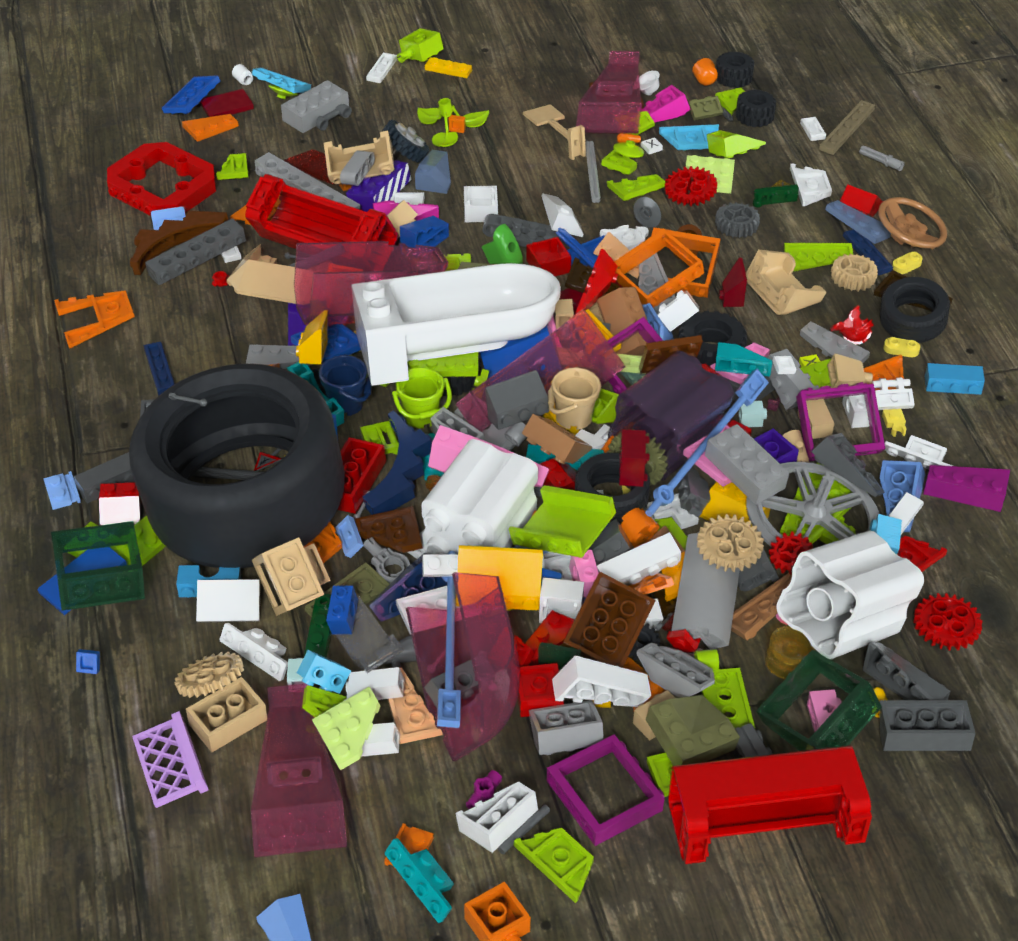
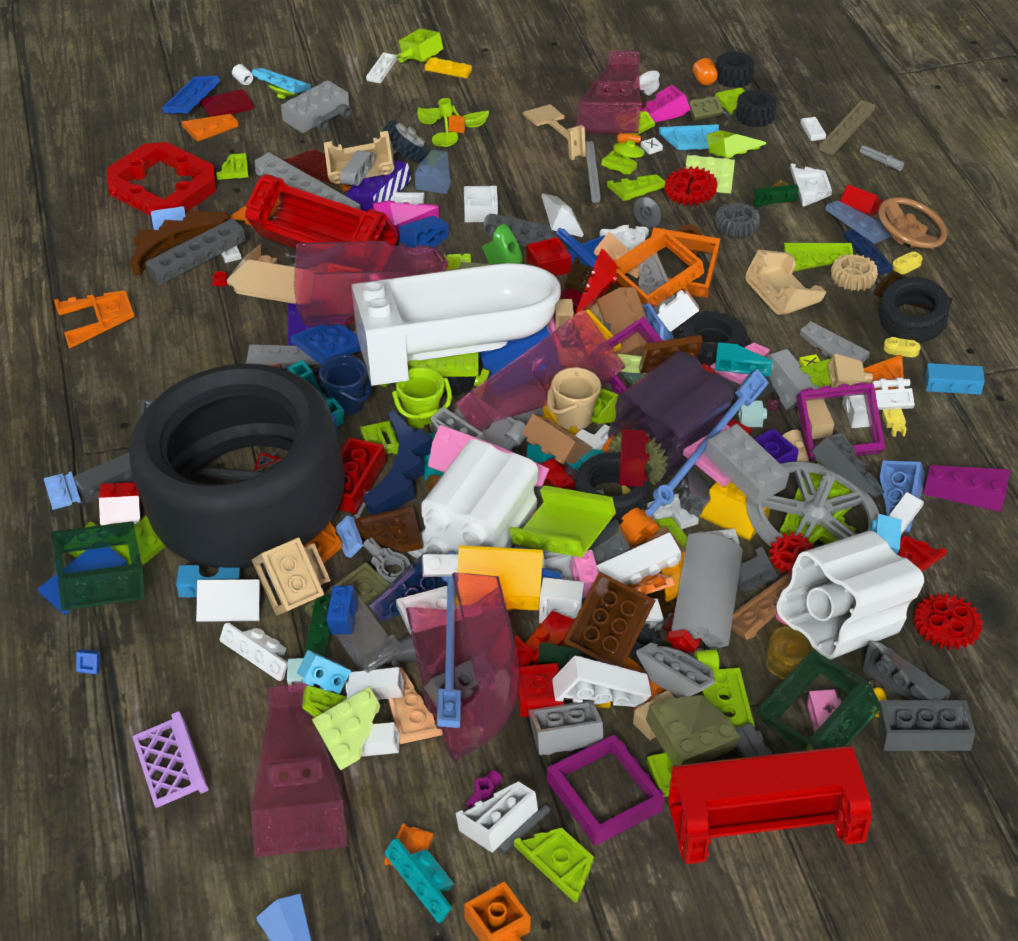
(159, 366): dark blue tile -> none
(203, 402): dark grey hinge -> none
(209, 674): tan gear -> none
(226, 714): tan brick -> none
(314, 340): yellow slope -> none
(401, 215): tan brick -> none
(516, 400): dark grey slope -> none
(730, 543): tan gear -> none
(734, 286): dark red slope -> none
(784, 365): white tile -> none
(854, 328): red helmet -> none
(919, 451): white bracket -> none

